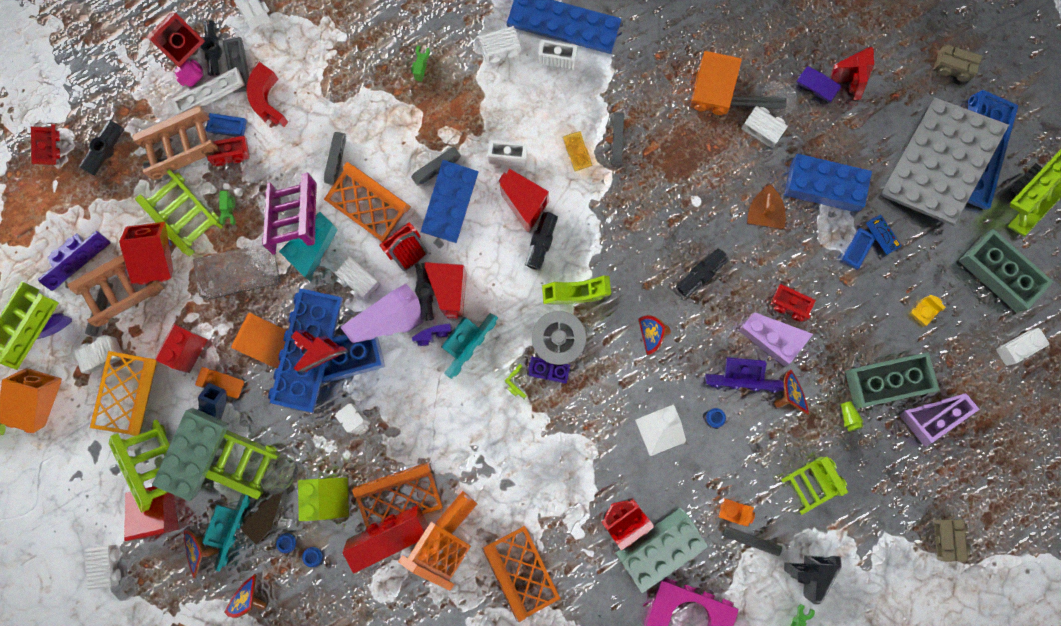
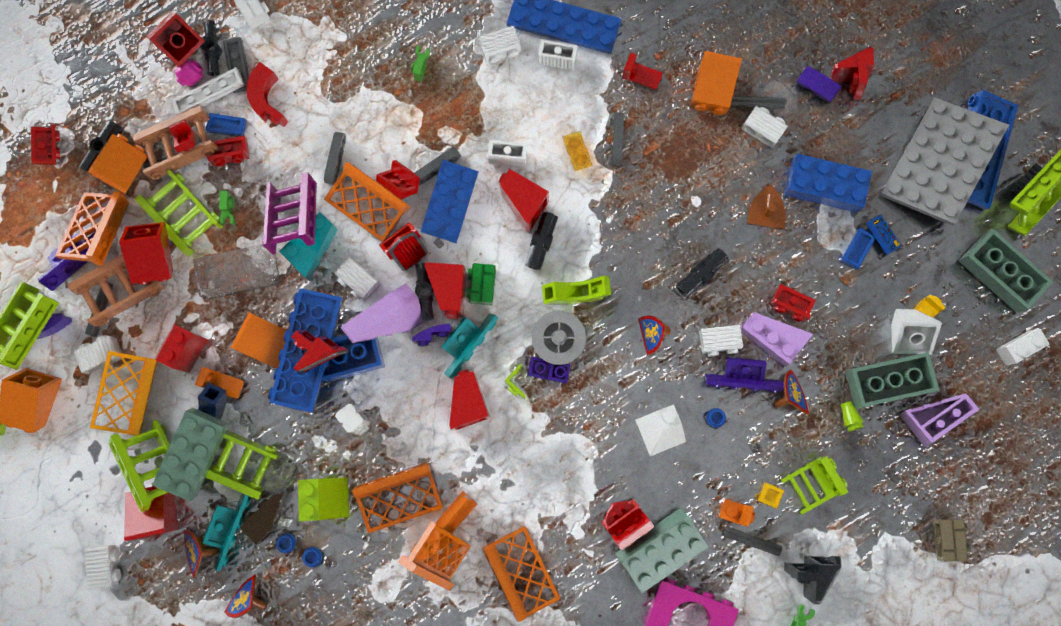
(105, 229): none -> orange fence
(118, 163): none -> orange slope
(183, 136): none -> red bracket
(385, 538): red brick -> none
(399, 180): none -> red bracket
(467, 401): none -> red slope
(482, 284): none -> green brick
(641, 74): none -> red bracket
(720, 340): none -> white brick
(770, 495): none -> yellow tile
(913, 332): none -> white slope
(957, 63): dark tan brick -> none

